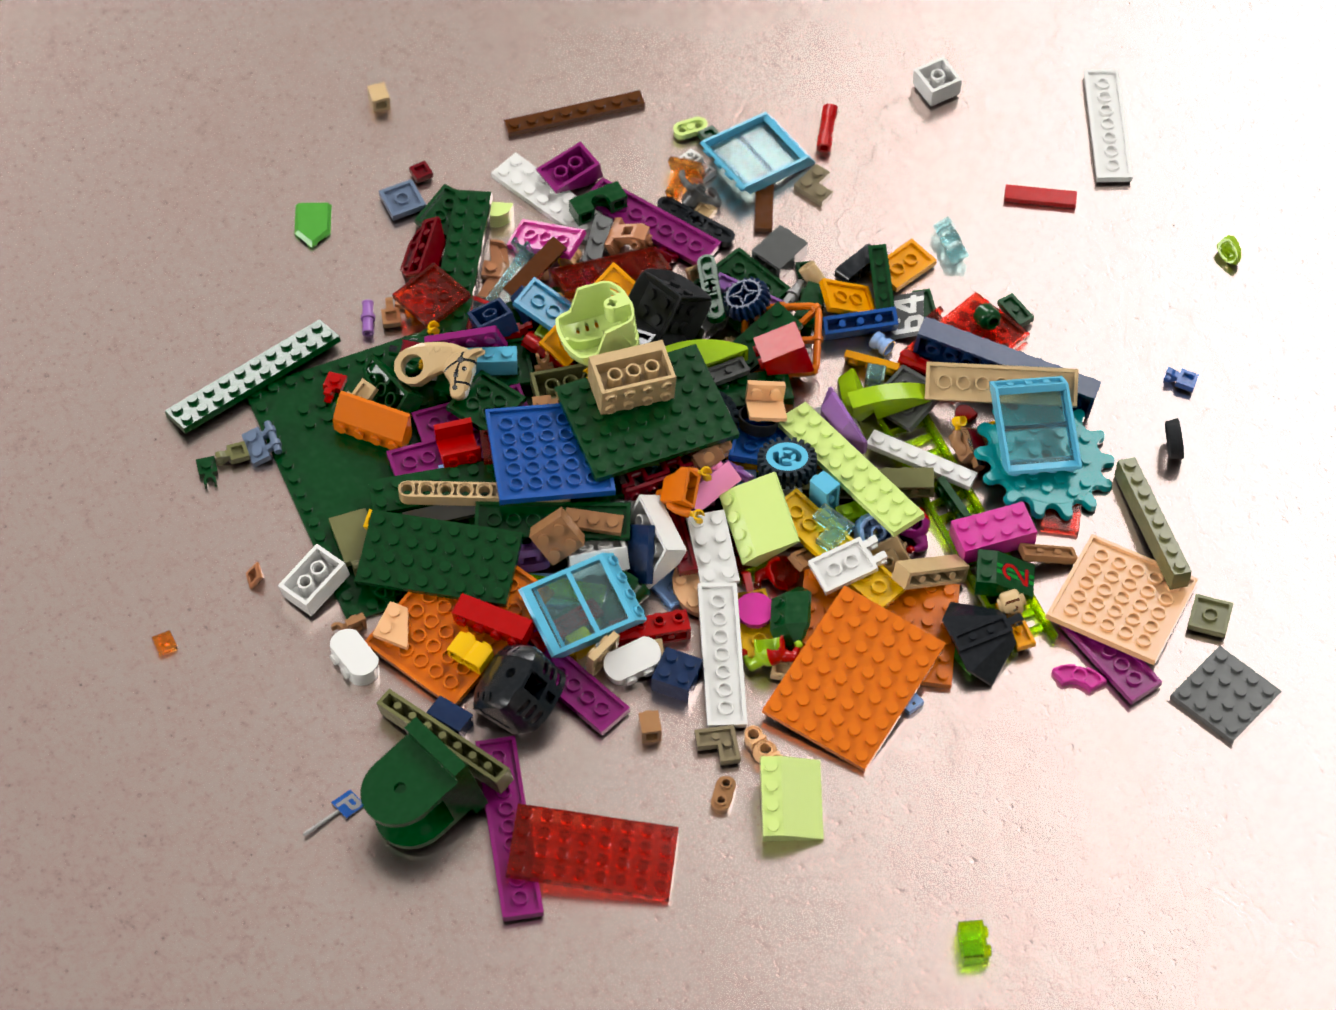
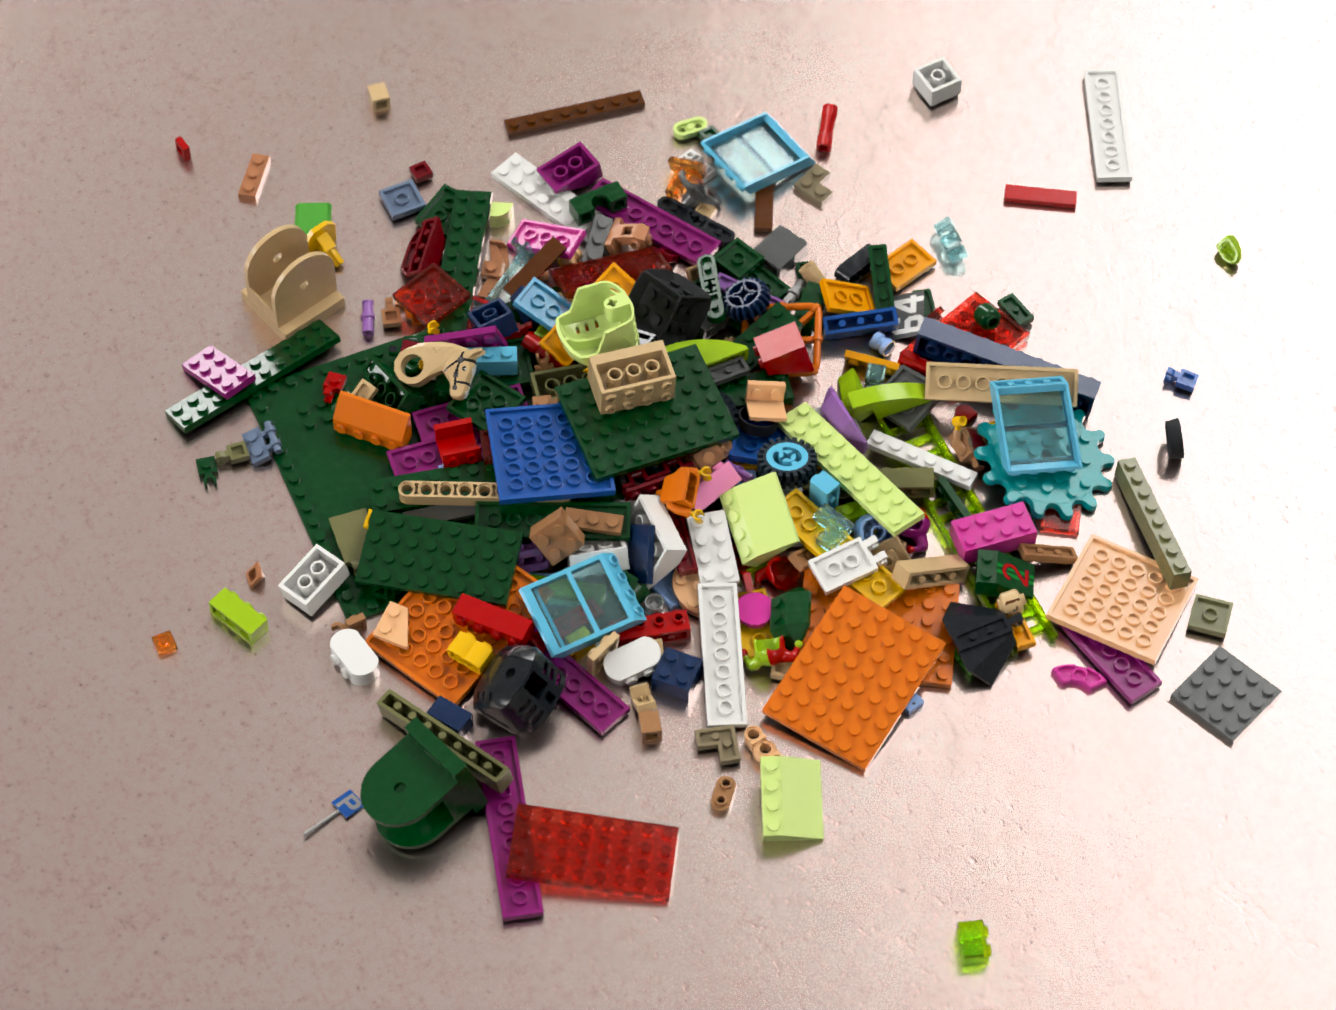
(182, 148): none -> red tile
(218, 372): none -> plate
(239, 615): none -> lime brick
(254, 177): none -> nougat plate
(293, 286): none -> tan piece
(322, 239): none -> yellow piece
(642, 698): none -> tan bracket
(654, 604): none -> light grey wheel
(738, 259): none -> dark green plate

